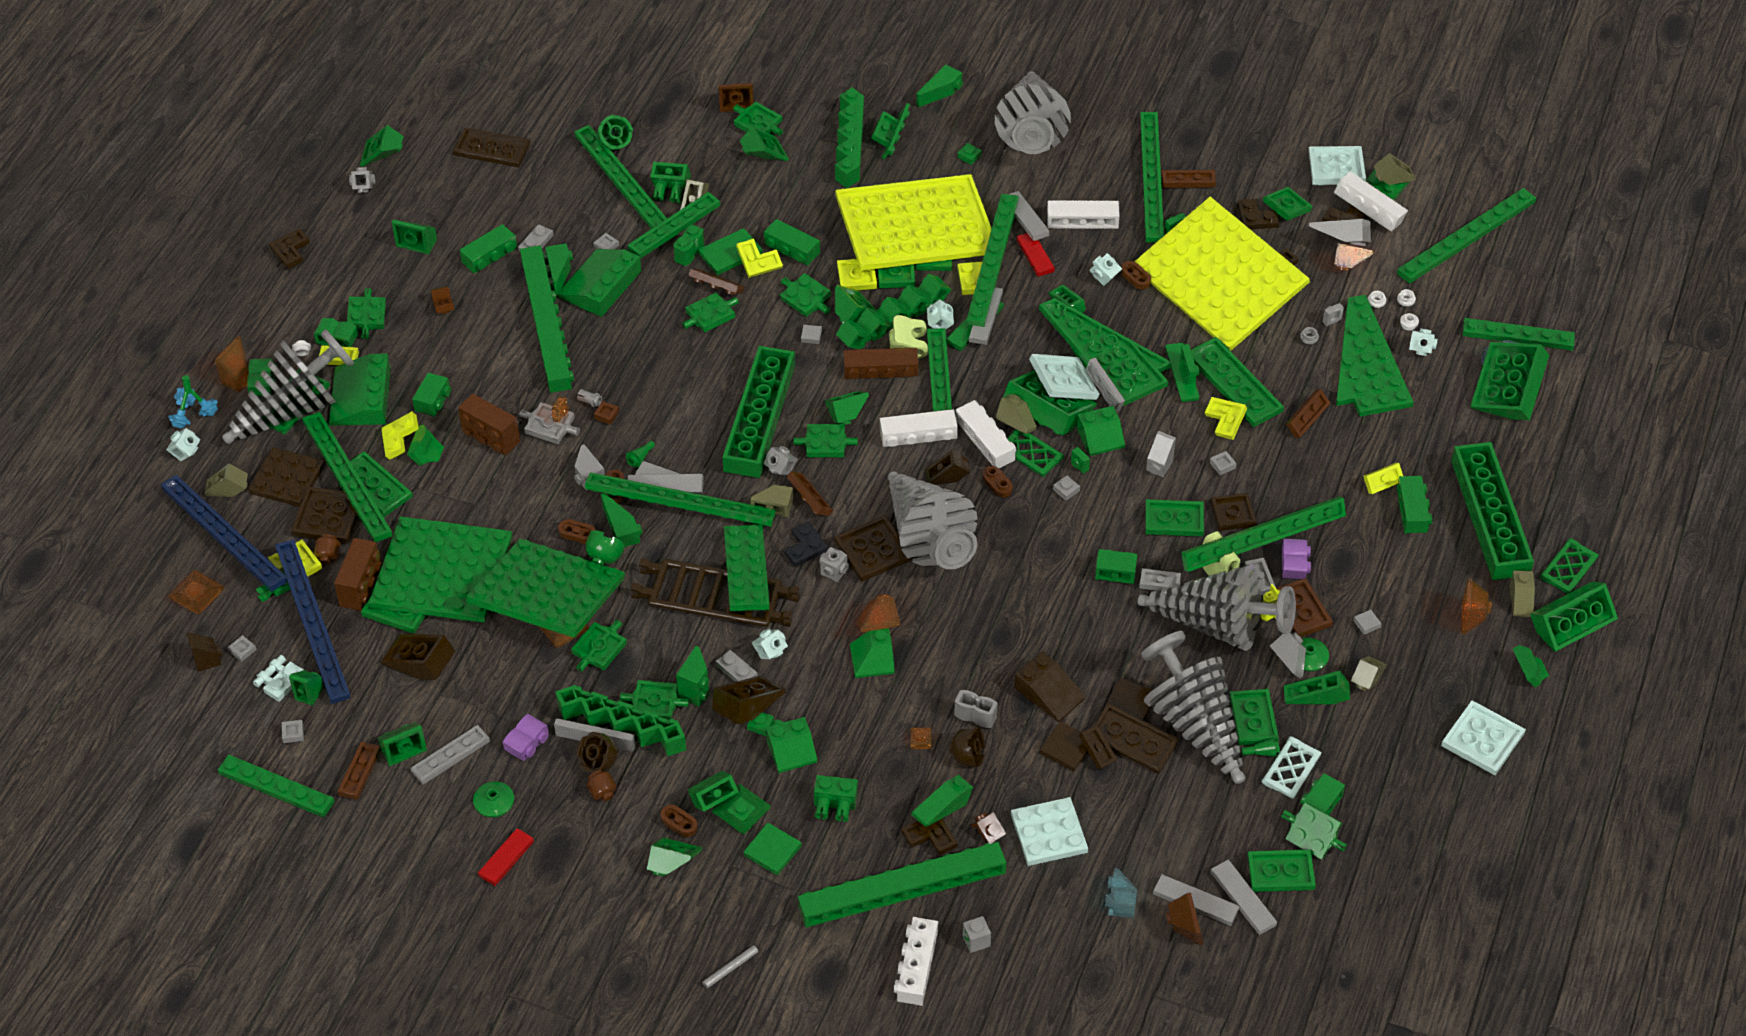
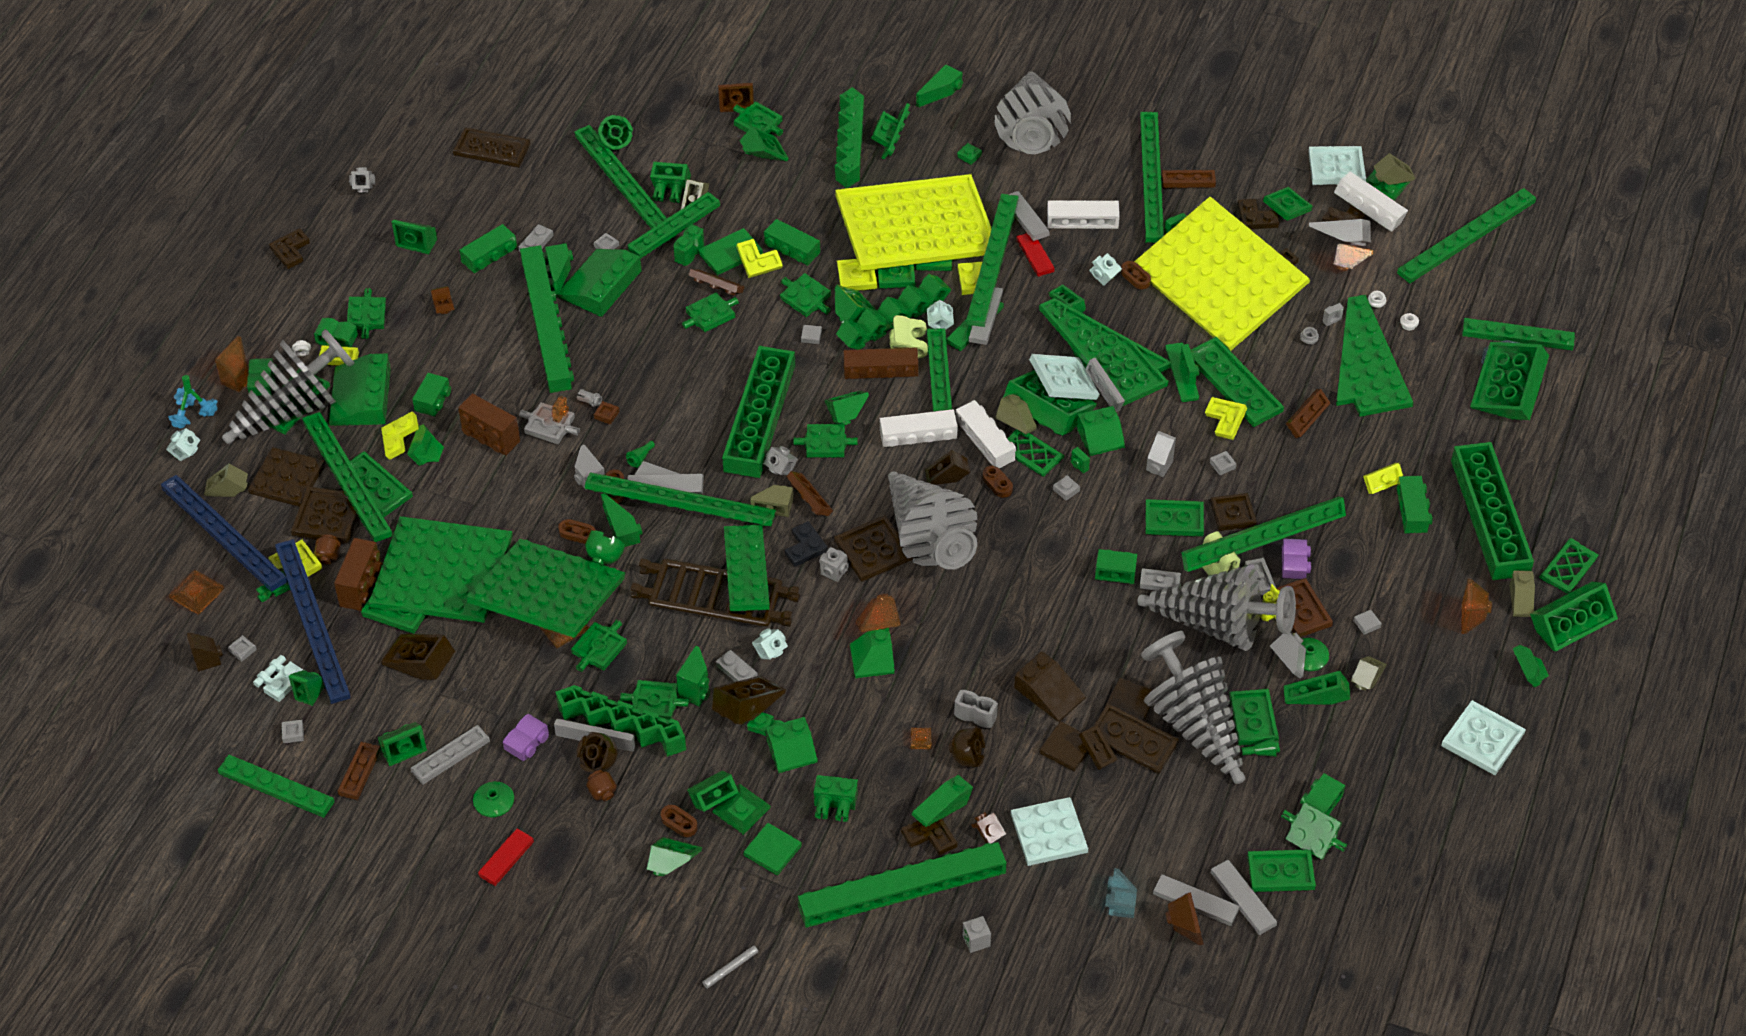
(381, 145): green slope -> none
(917, 961): white brick -> none
(1280, 785): light aqua window -> none
(1406, 297): white plate -> none
(1417, 337): light aqua brick -> none

